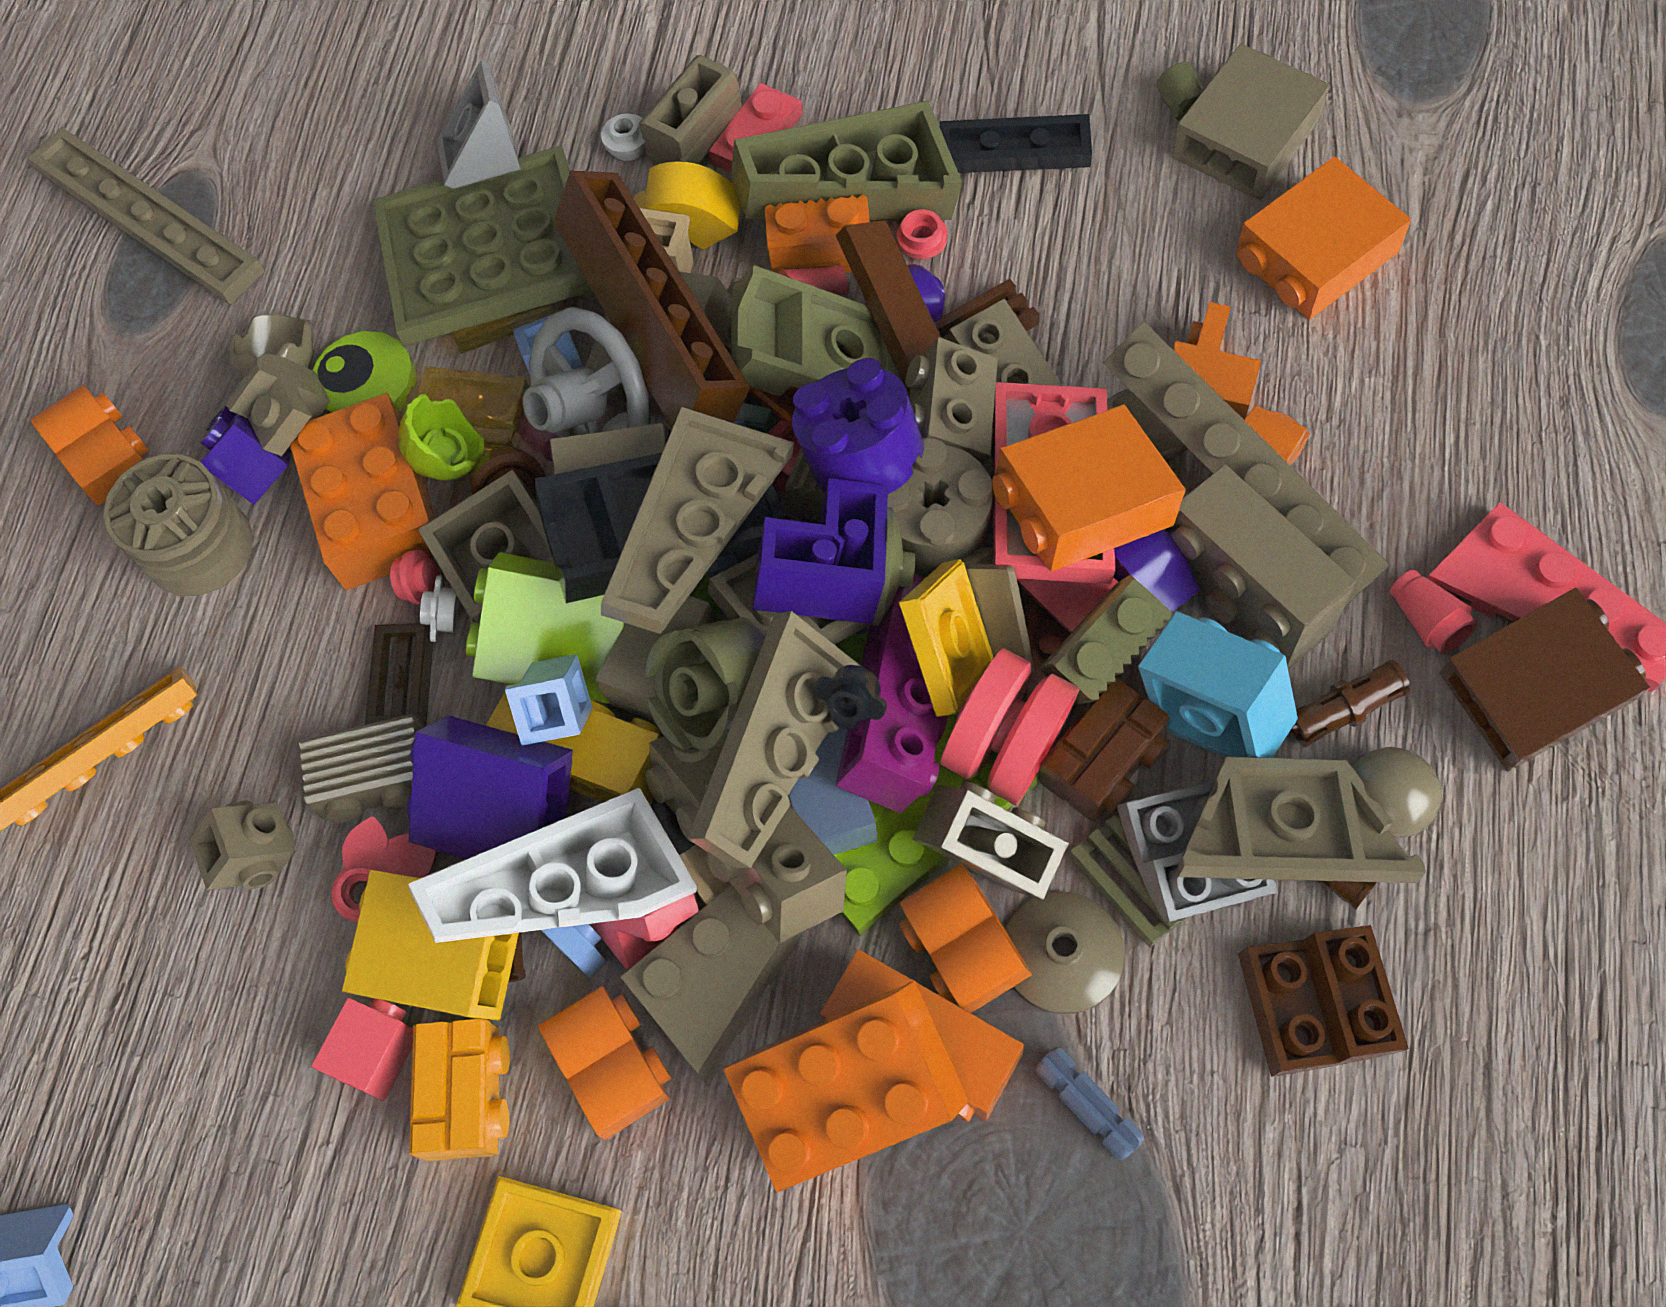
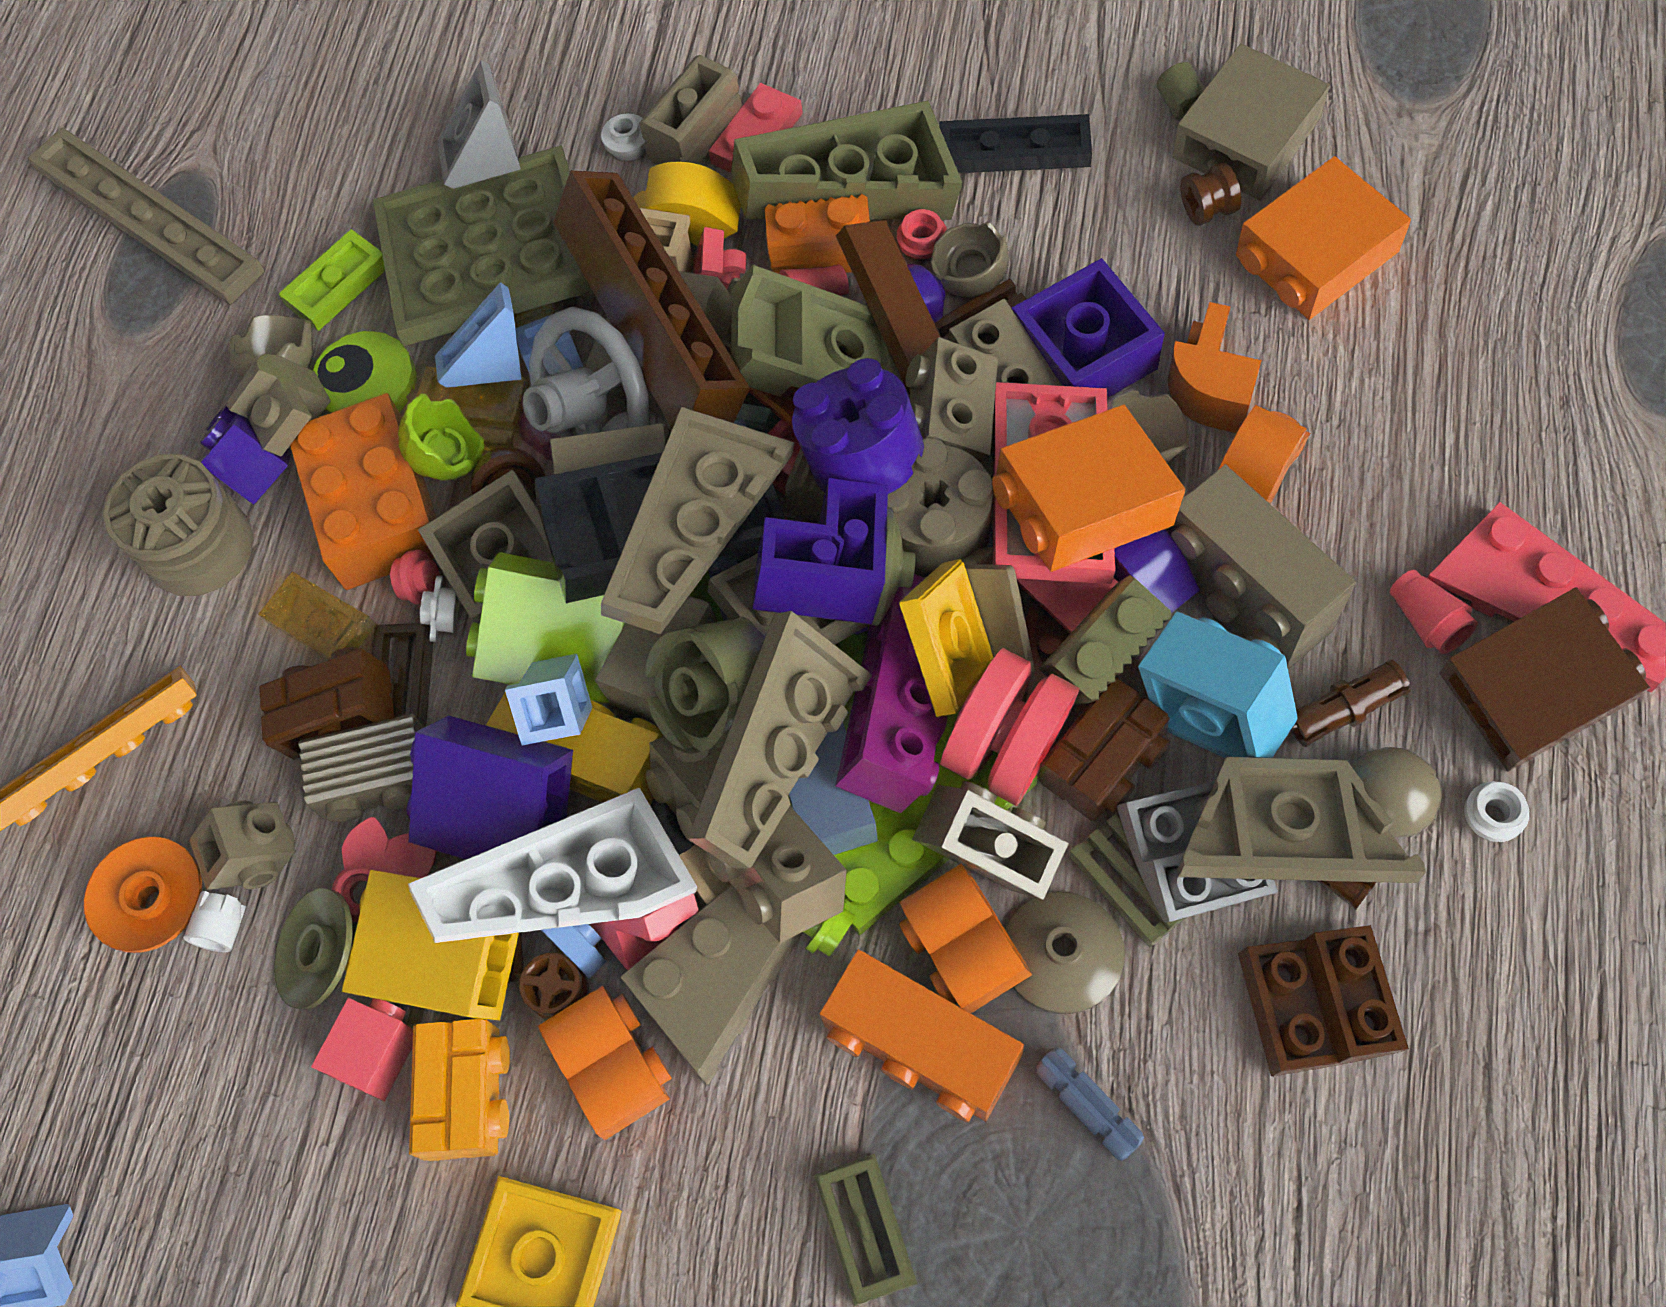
(88, 440): orange brick -> none
(125, 880): none -> orange dish
(215, 922): none -> white hose
(313, 948): none -> olive dish
(316, 617): none -> clear yellow plate
(324, 699): none -> reddish brown brick
(334, 280): none -> lime plate
(483, 346): none -> light blue slope
(543, 981): none -> reddish brown wheel
(713, 261): none -> coral tile
(829, 933): none -> lime plate
(846, 1087): orange brick -> none
(851, 695): black plate -> none
(883, 1285): none -> olive tile
(970, 259): none -> dark tan hair
(1092, 330): none -> dark purple brick
(1210, 193): none -> reddish brown wheel
(1223, 437): dark tan plate -> none
(1504, 797): none -> white plate

